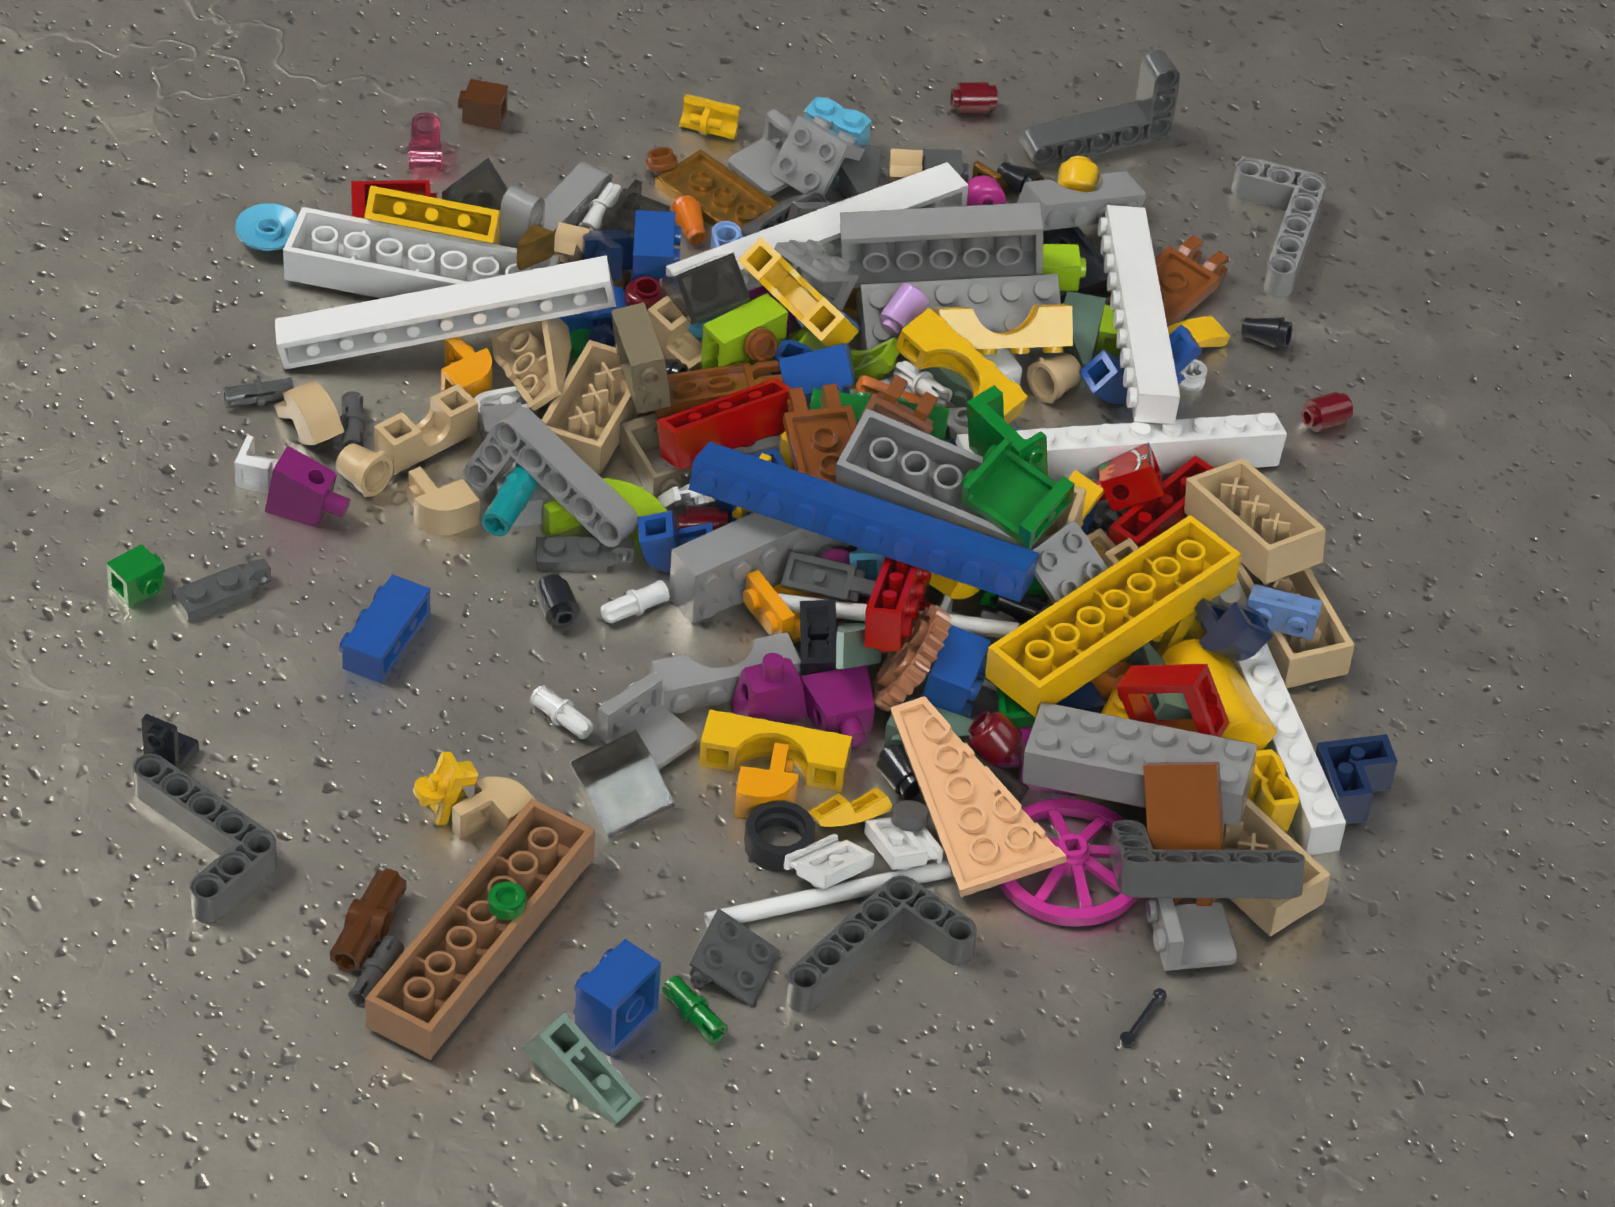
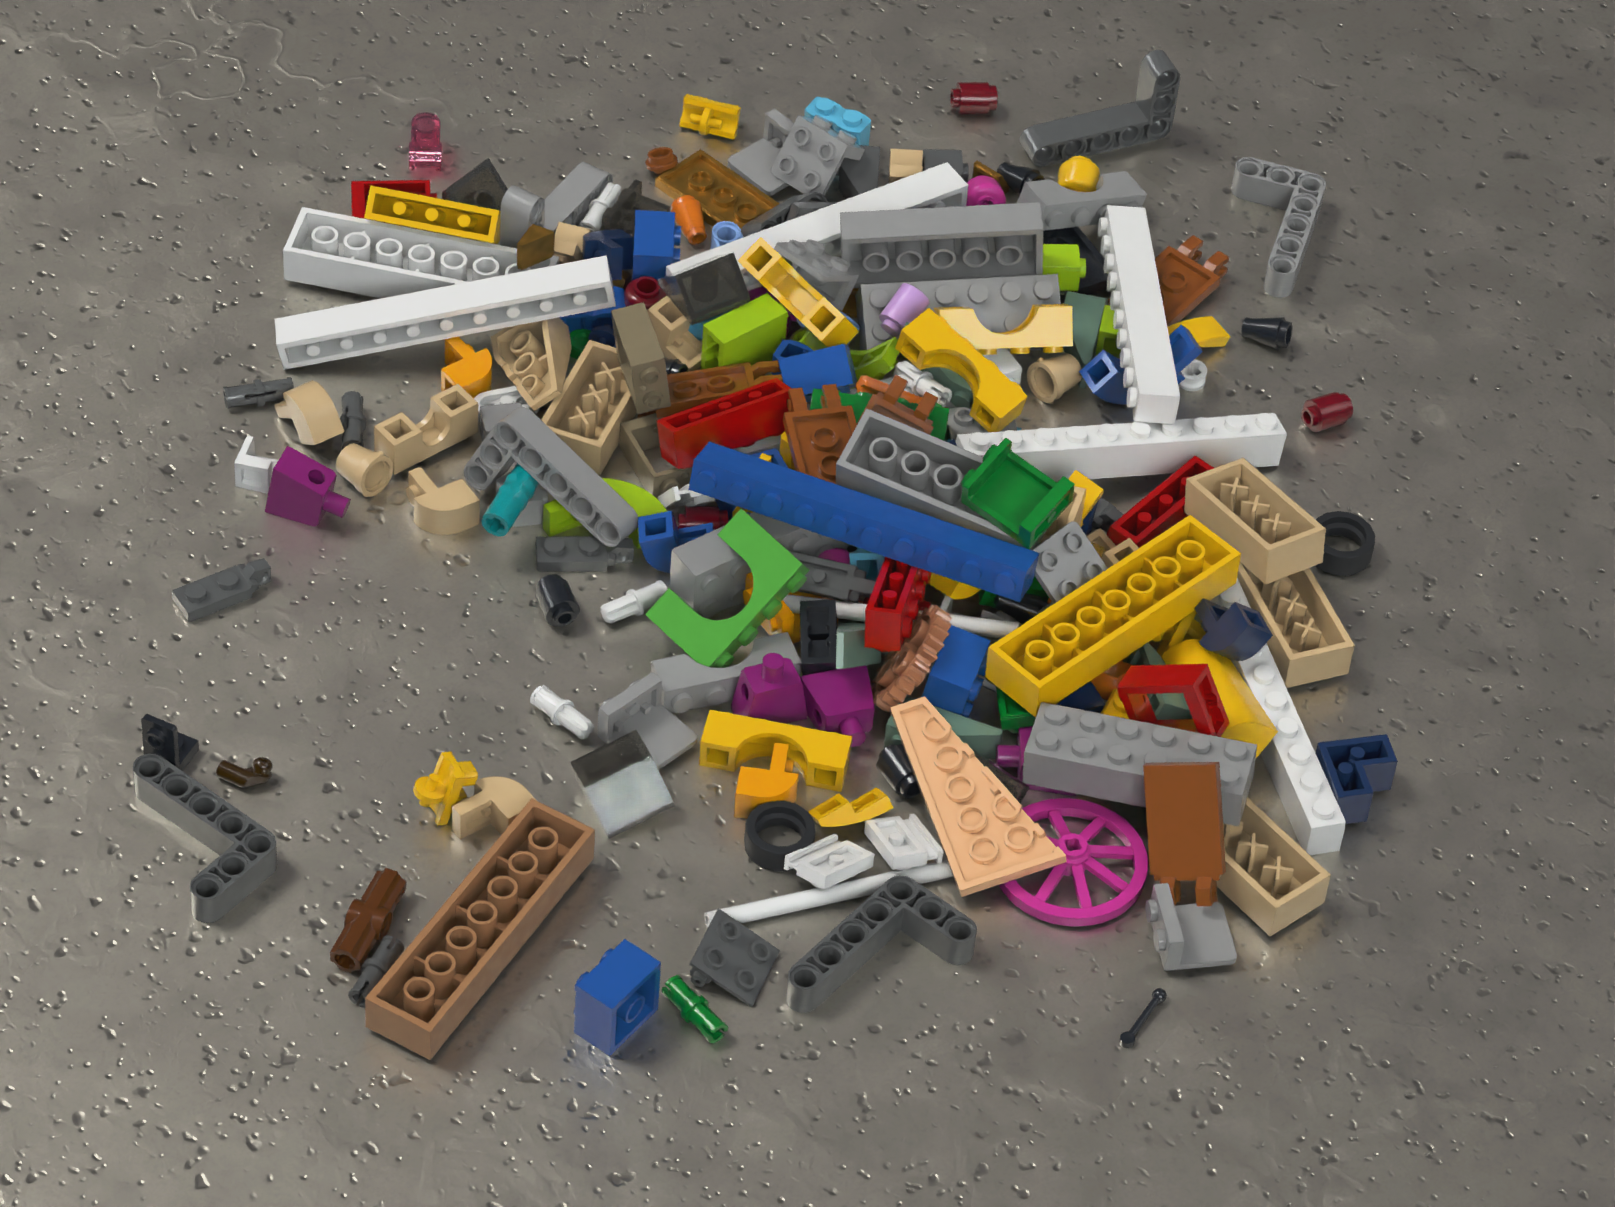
(135, 575): green brick -> none
(246, 777): none -> dark brown arm
(265, 226): medium azure dish -> none
(385, 628): blue brick -> none
(483, 104): reddish brown brick -> none
(507, 900): green tile -> none
(581, 1069): sand green slope -> none
(760, 345): dark orange plate -> none
(774, 576): none -> bright green arch
(909, 815): dark grey tile -> none
(988, 428): green panel -> none
(995, 738): dark red head -> none
(1131, 478): red torso -> none
(1200, 873): dark grey beam -> none
(1273, 790): yellow brick -> none
(1286, 611): medium blue bracket -> none
(1352, 527): none -> black tyre

